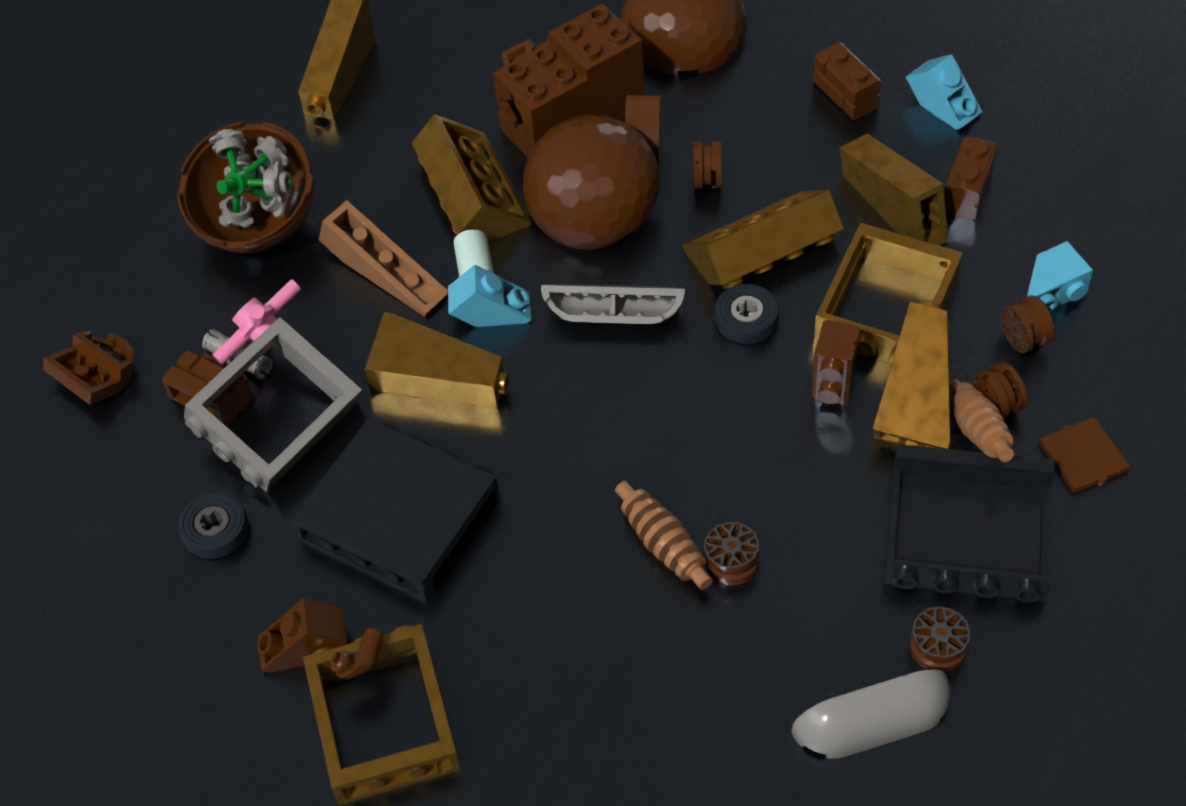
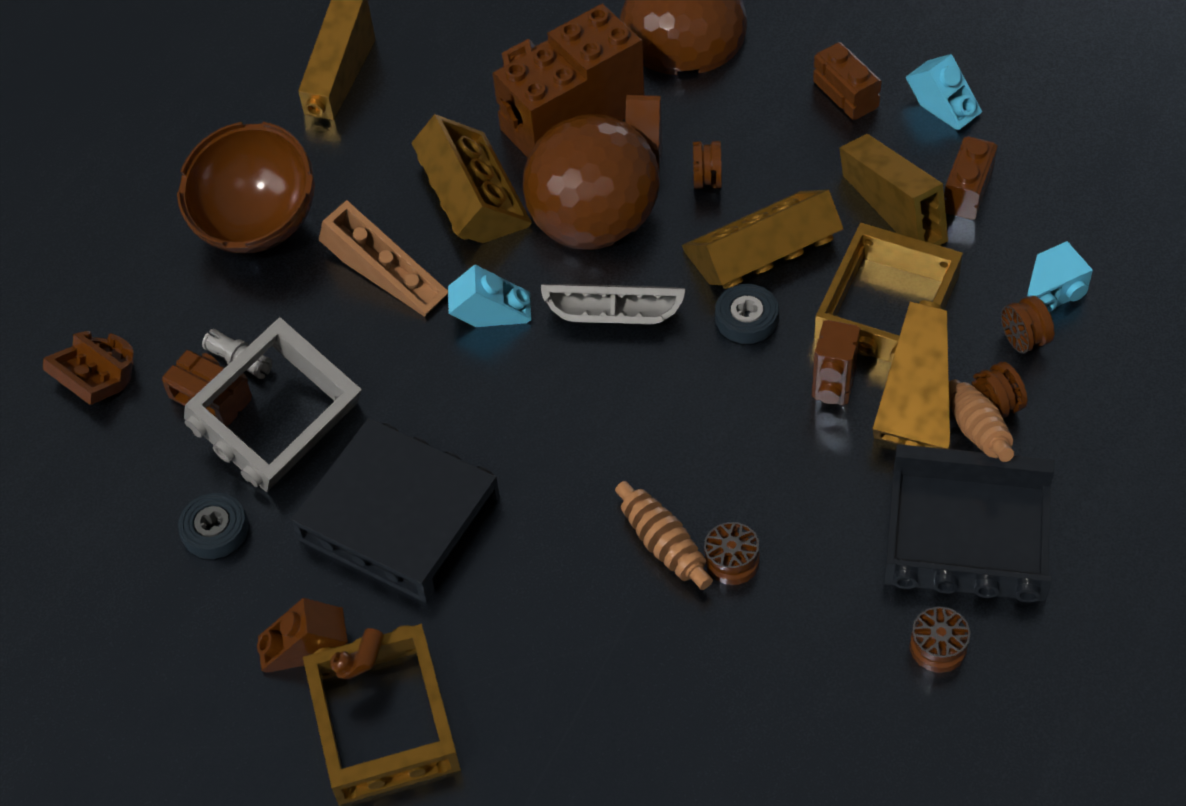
(245, 174): light grey plant -> none
(254, 320): bright pink bar -> none
(432, 365): pearl gold slope -> none
(472, 249): light aqua piece -> none
(874, 714): light grey brick -> none
(1084, 454): reddish brown piece -> none

